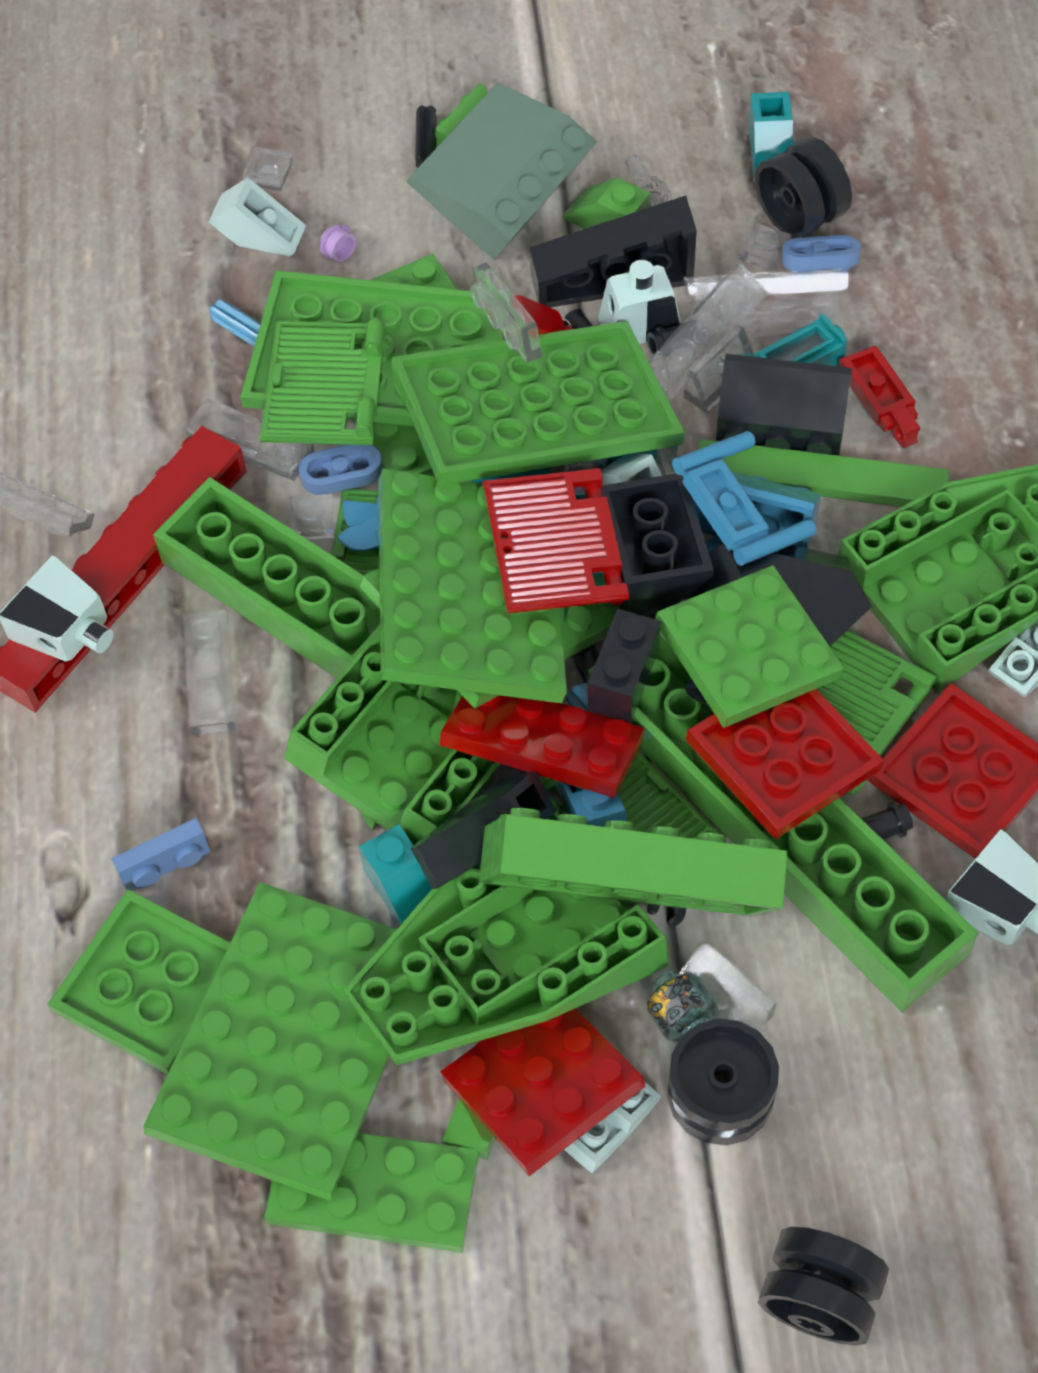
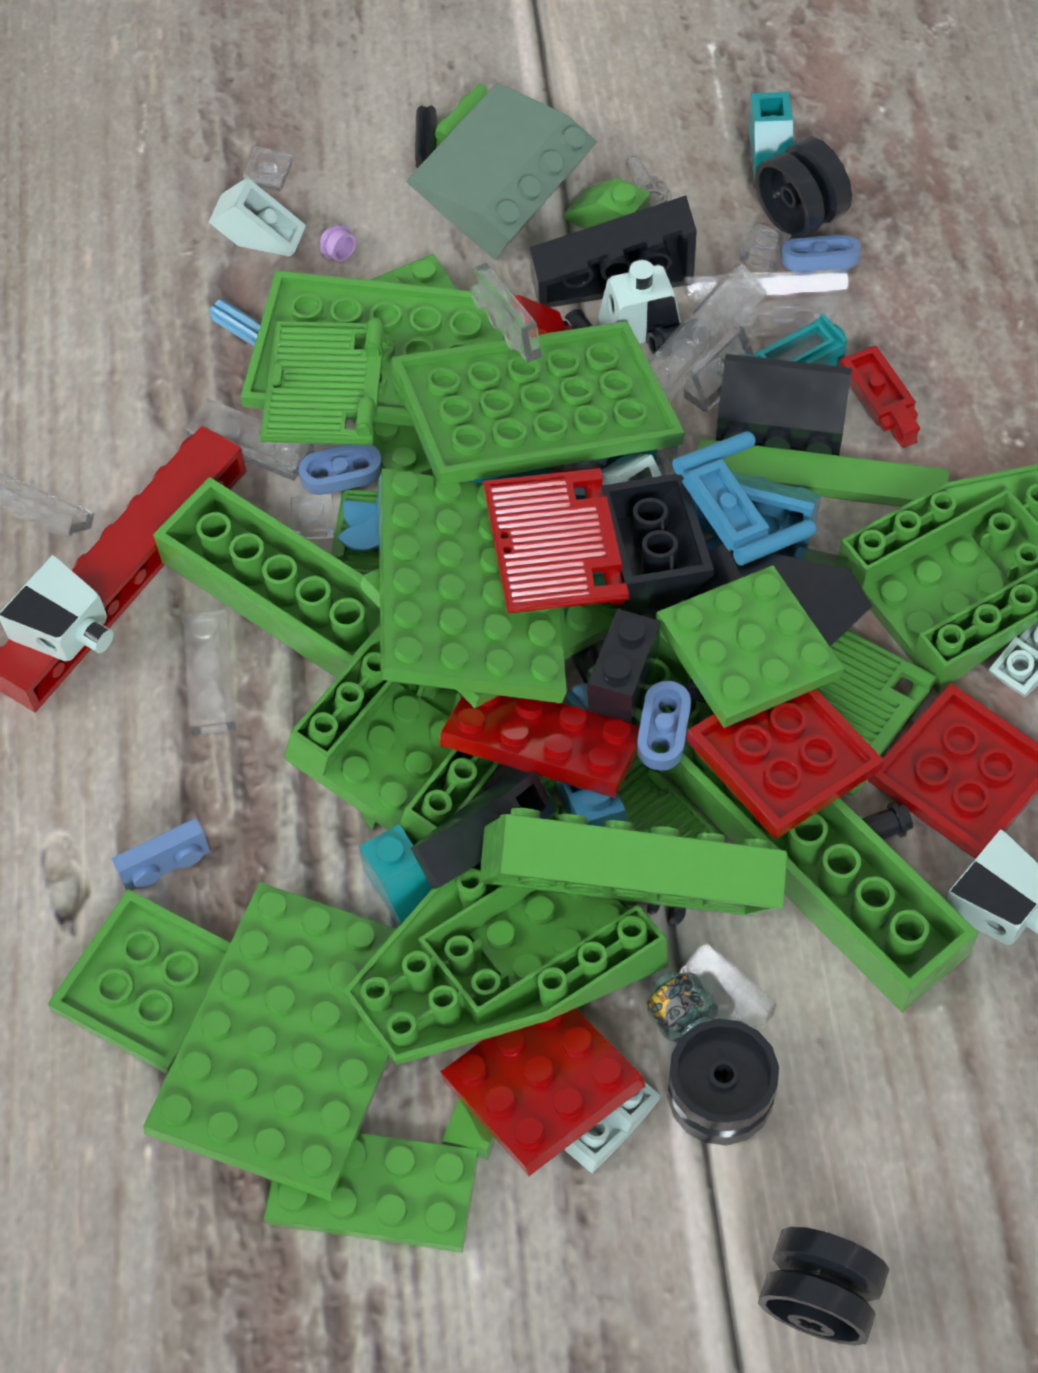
(664, 728): none -> medium blue plate

